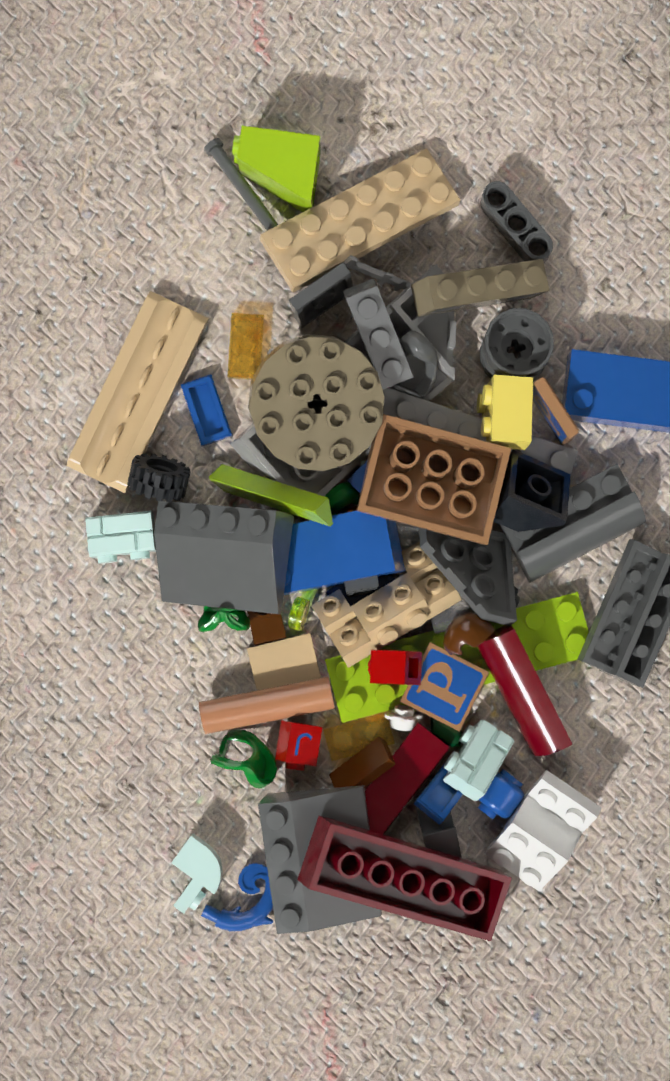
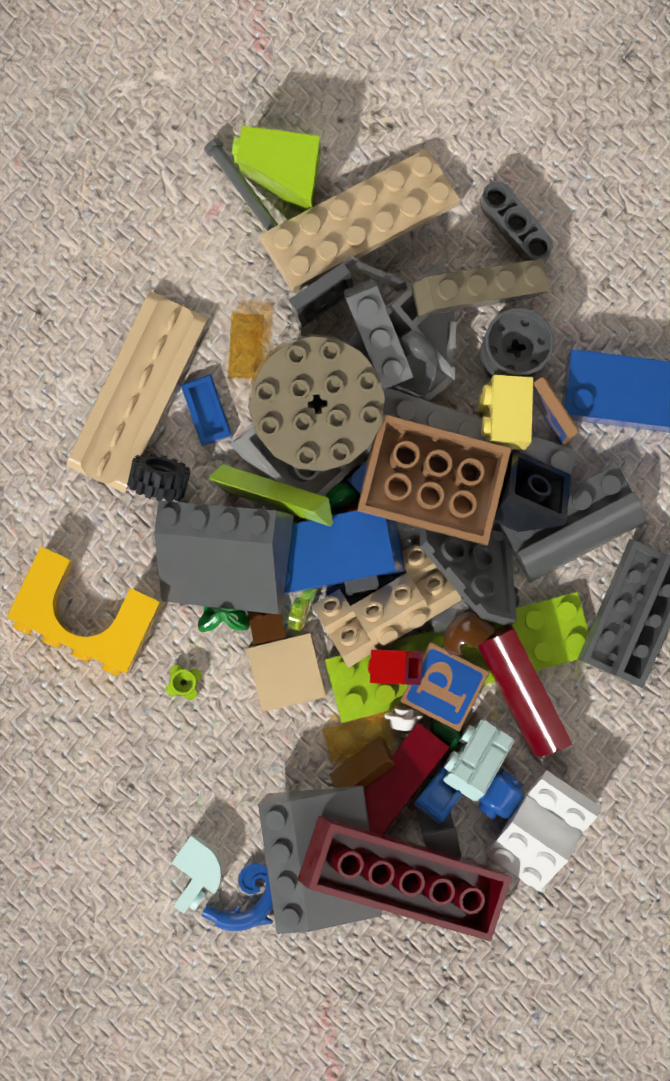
(38, 611): none -> yellow arch
(121, 535): light aqua brick -> none
(178, 674): none -> lime plate
(258, 769): green piece -> none
(266, 705): nougat brick -> none
(298, 744): red brick -> none

